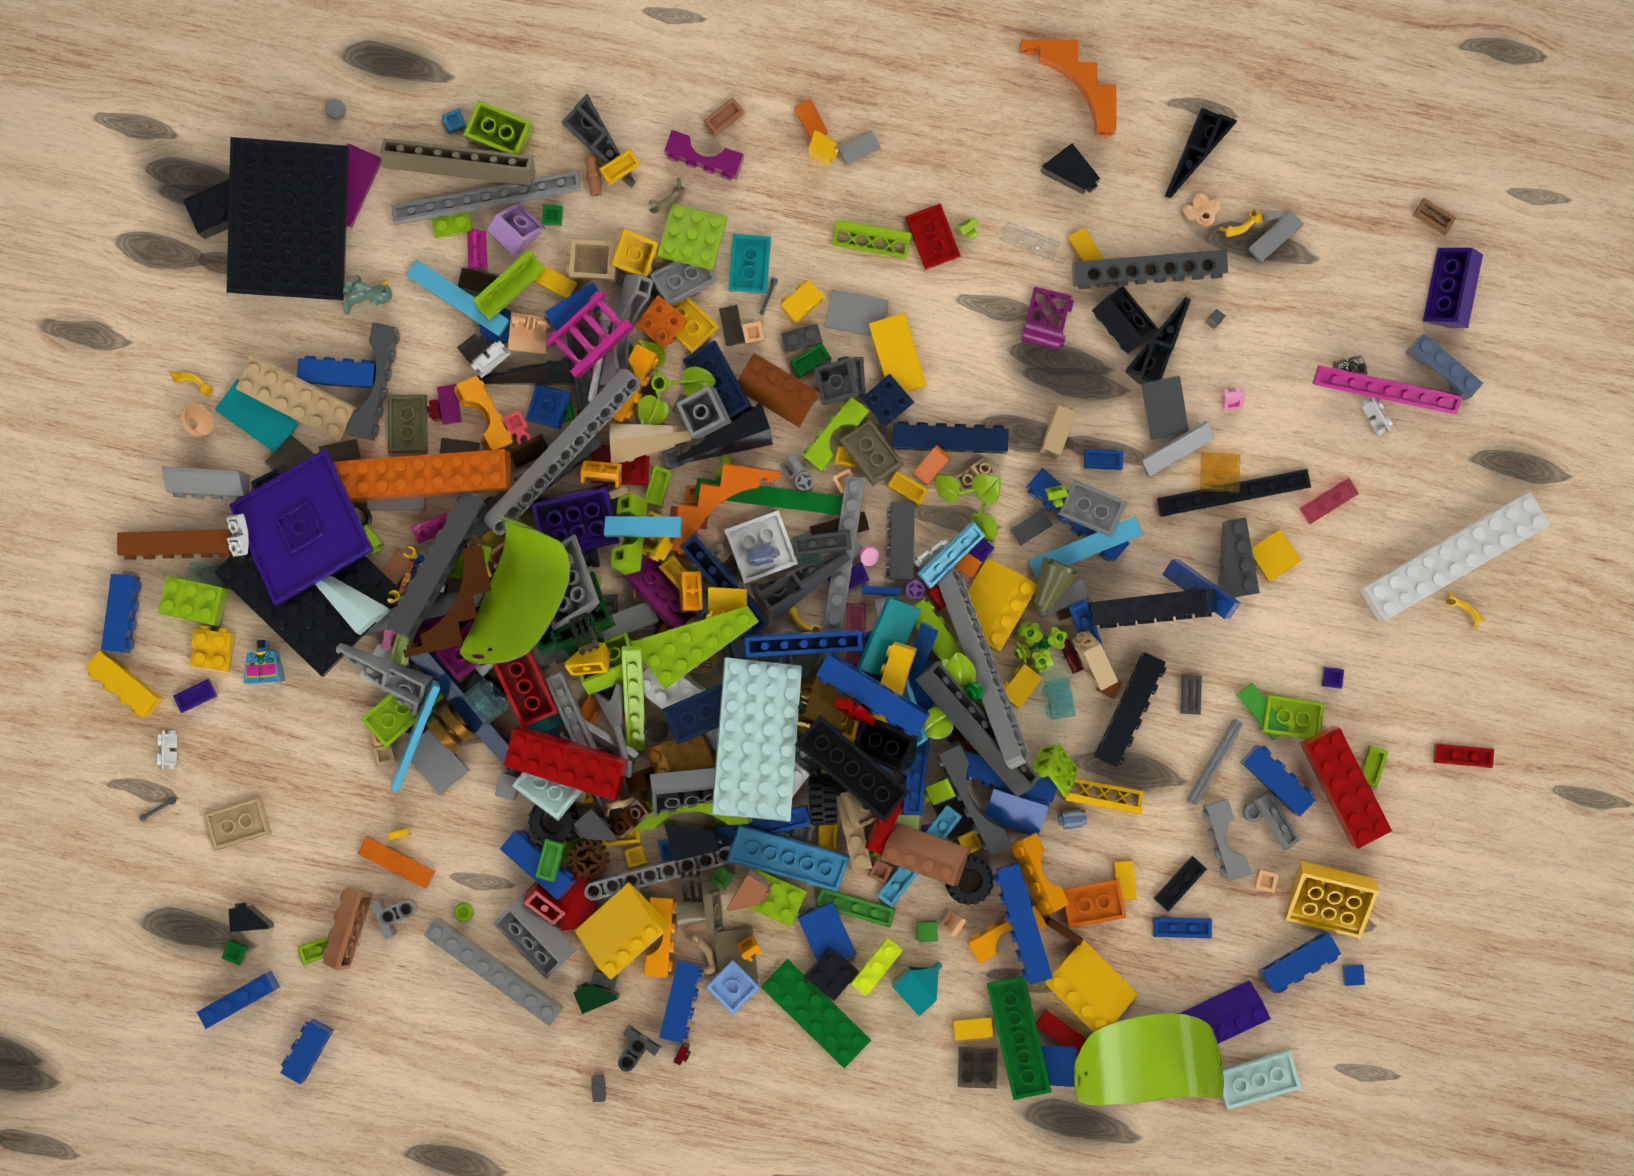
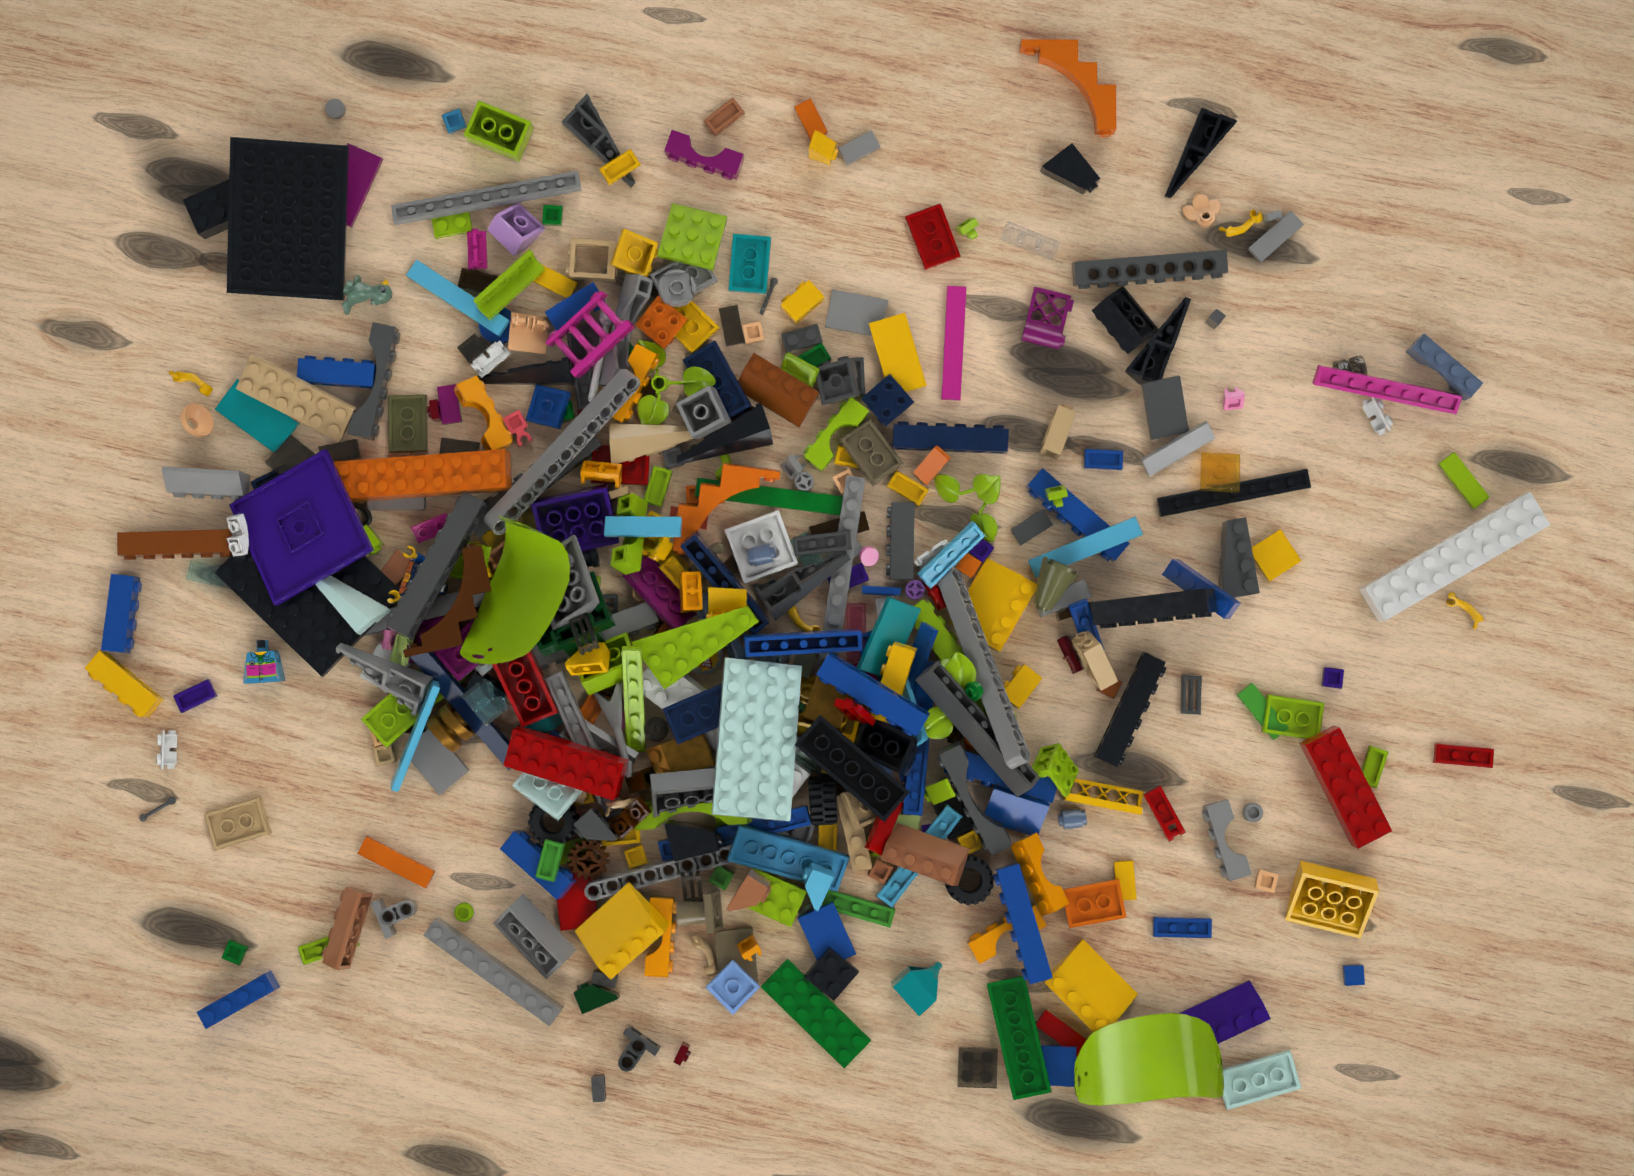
(193, 601): lime brick -> none
(212, 648): yellow plate -> none
(247, 918): black slope -> none
(306, 1050): blue brick -> none
(399, 833): yellow tile -> none
(457, 161): dark tan brick -> none
(505, 787): light grey brick -> none
(528, 450): dark brown tile -> none
(544, 903): red slope -> none
(593, 176): nougat pin -> none
(668, 200): dark tan piece -> none
(676, 288): none -> light grey tile
(680, 1001): blue brick -> none
(799, 369): none -> lime tile
(817, 883): none -> medium azure slope
(872, 232): lime fence -> none
(876, 966): neon yellow brick -> none
(927, 931): bright green tile -> none
(952, 923): light nougat plate -> none
(953, 343): none -> dark pink tile
(973, 1028): yellow tile -> none
(981, 467): tan slope -> none
(1033, 634): lime plant -> none
(1059, 698): clear light blue brick -> none
(1064, 931): reddish brown tile -> none
(1084, 245): yellow tile -> none
(1093, 508): light grey tile -> none
(1164, 813): none -> red plate
(1180, 883): black tile -> none
(1215, 762): light grey axle -> none
(1276, 820): light grey tile -> none
(1278, 780): blue brick -> none
(1299, 962): blue brick -> none
(1329, 501): clear pink tile -> none
(1431, 223): medium nougat tile -> none
(1453, 287): dark purple slope -> none
(1463, 480): none -> lime tile

